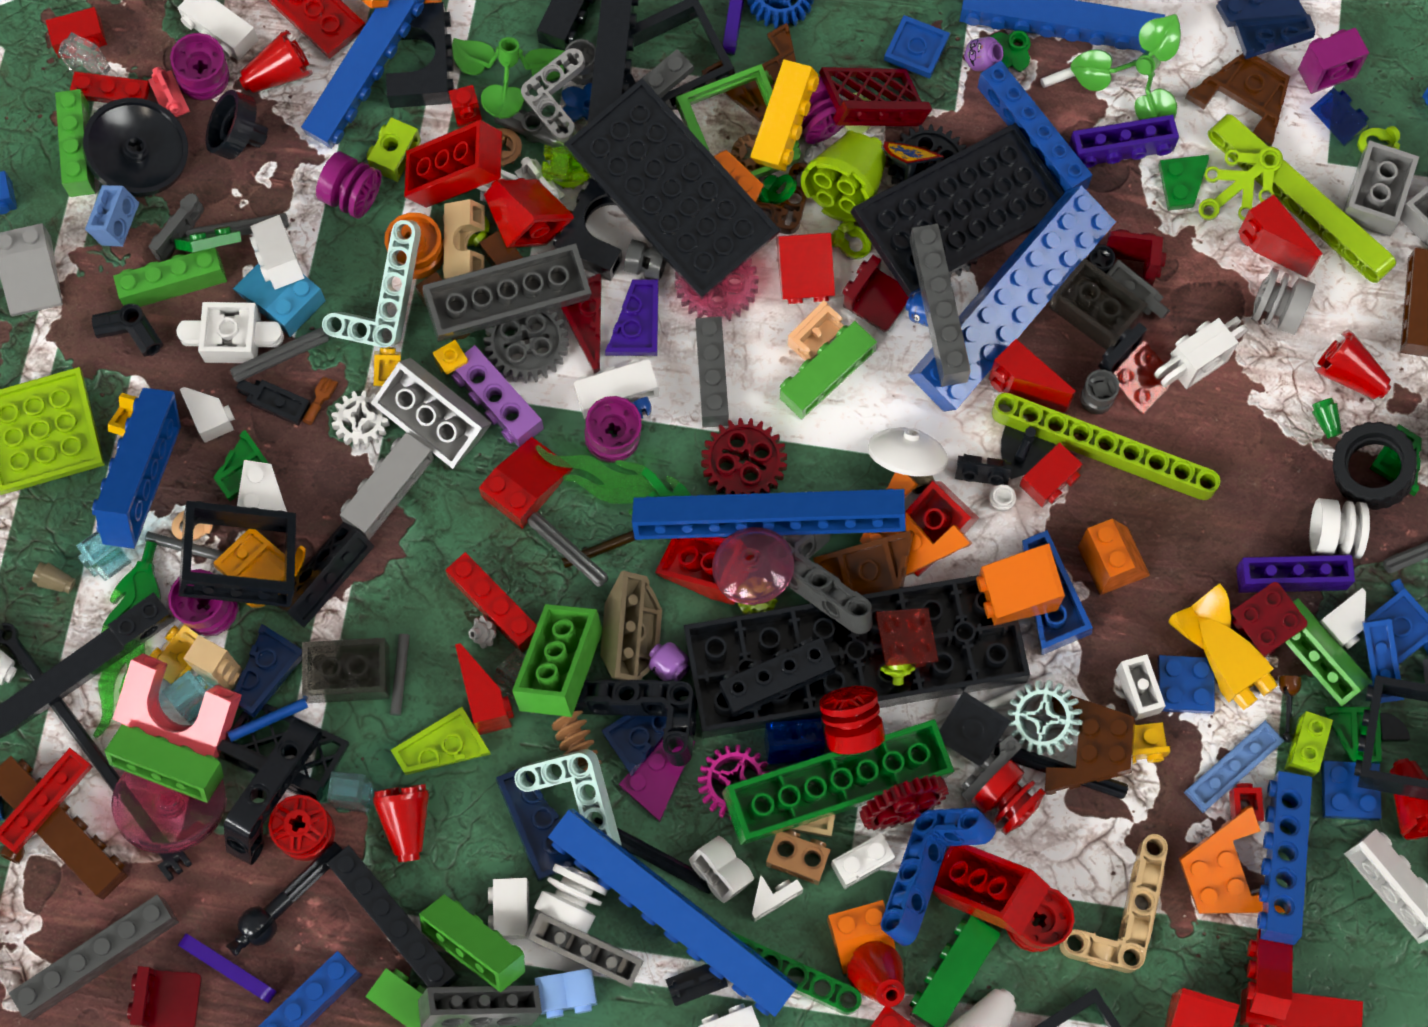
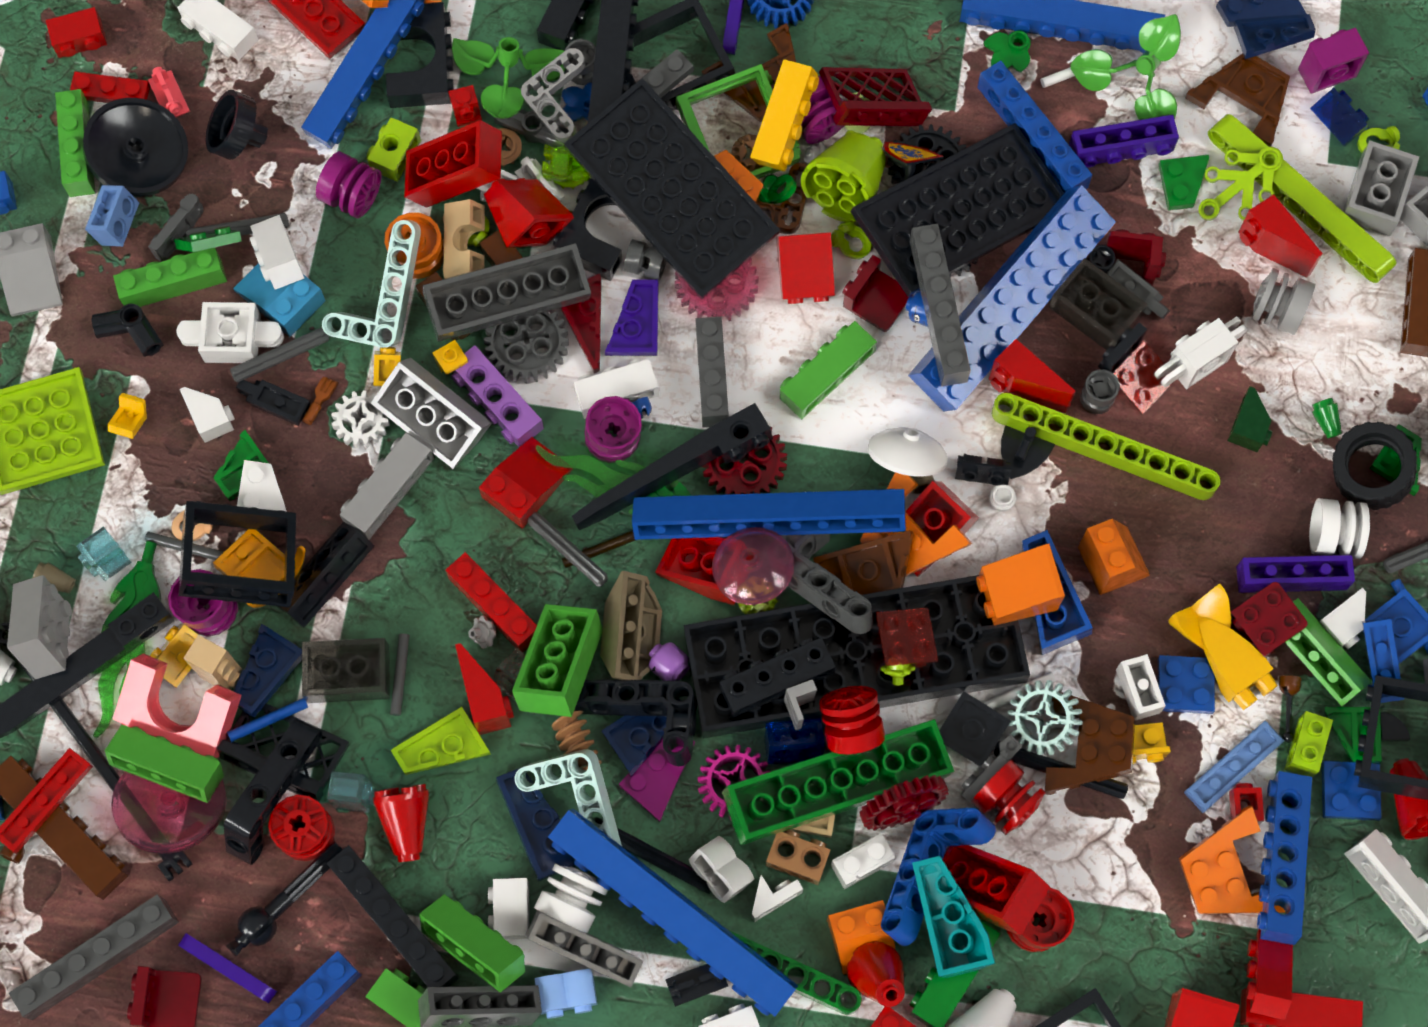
(39, 627): none -> light grey brick
(81, 53): clear bracket -> none
(137, 468): blue brick -> none
(187, 695): clear light blue brick -> none
(196, 54): magenta wheel -> none
(275, 65): red cone -> none
(693, 454): none -> black piece
(798, 696): none -> light grey panel
(814, 331): light nougat hinge -> none
(916, 46): blue plate -> none
(954, 929): none -> teal wedge
(983, 53): medium lavender head -> none
(1051, 475): red brick -> none
(1135, 923): tan beam -> none
(1251, 423): none -> dark green slope
(1354, 367): red cone -> none

